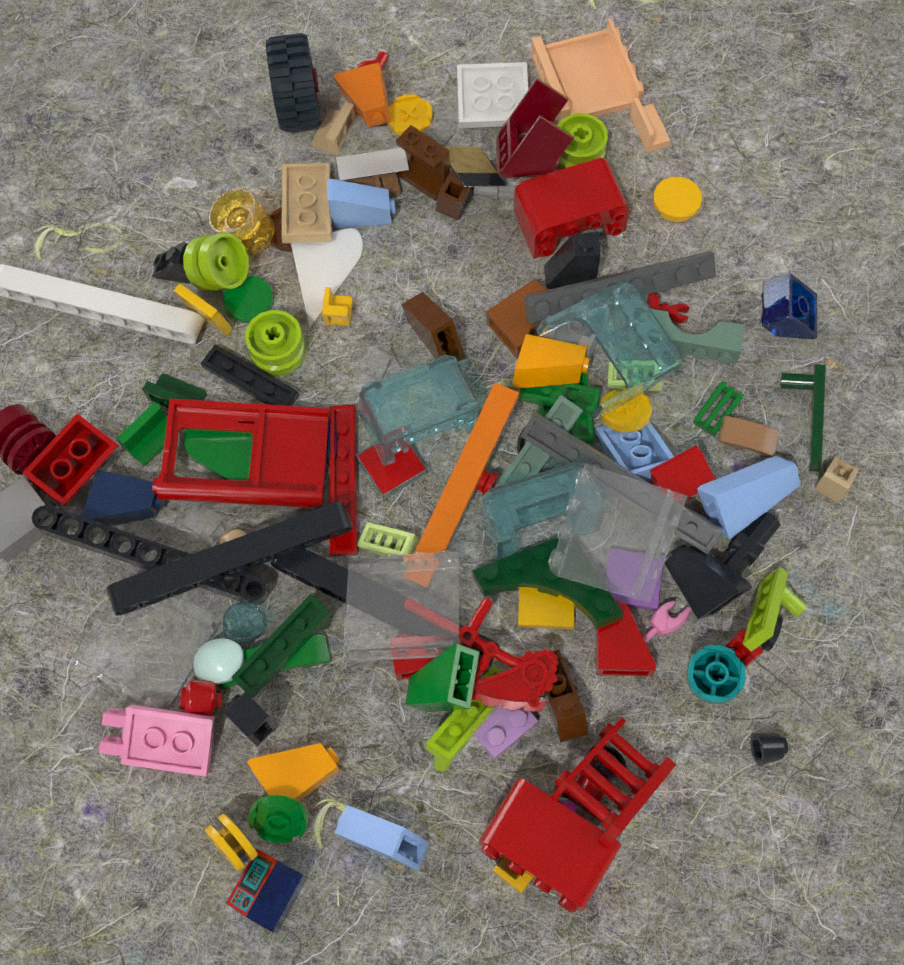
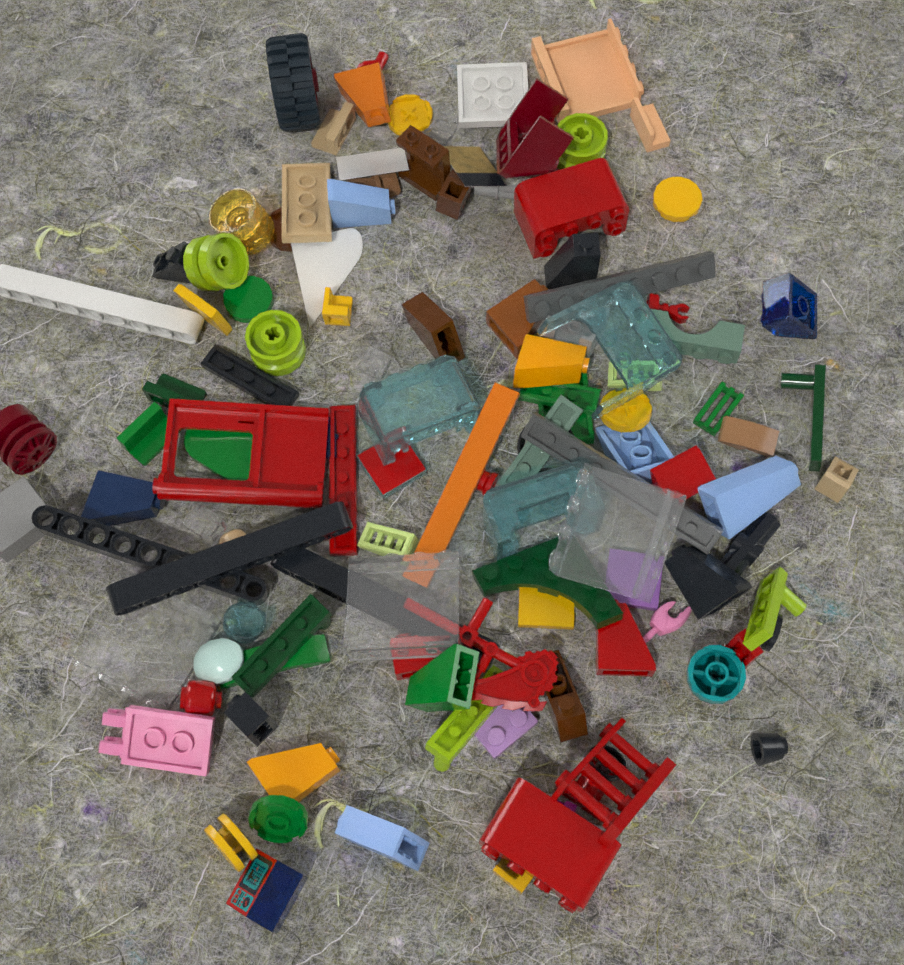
(70, 460): red slope -> none

